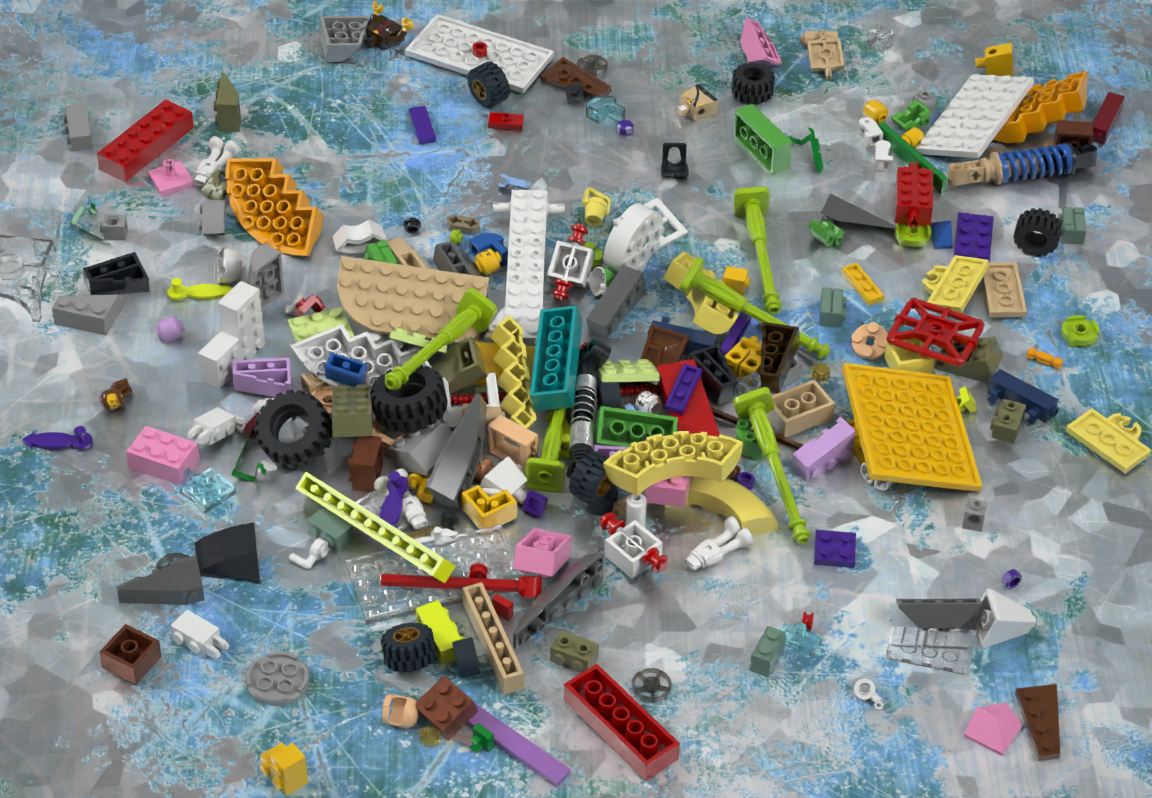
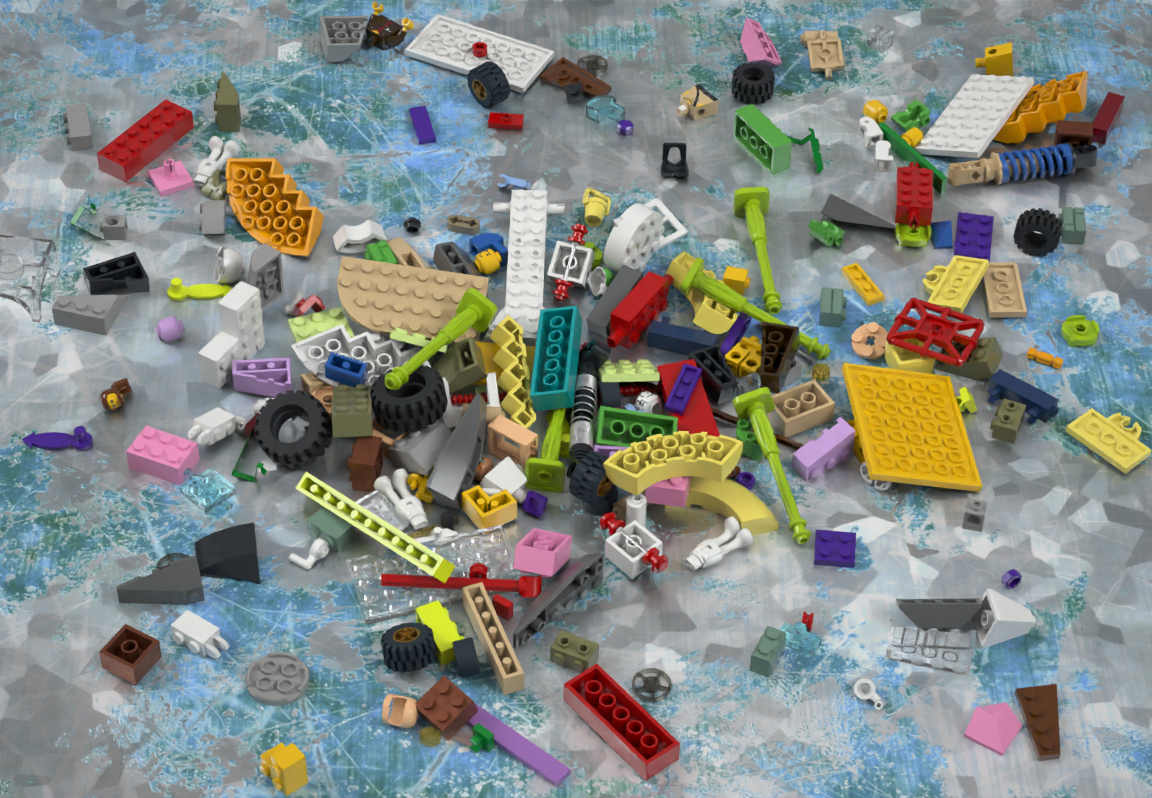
(393, 503): dark purple brick -> none
(456, 236): lime plate -> none
(639, 309): none -> red brick
(664, 345): reddish brown plate -> none
(927, 100): light grey brick -> none

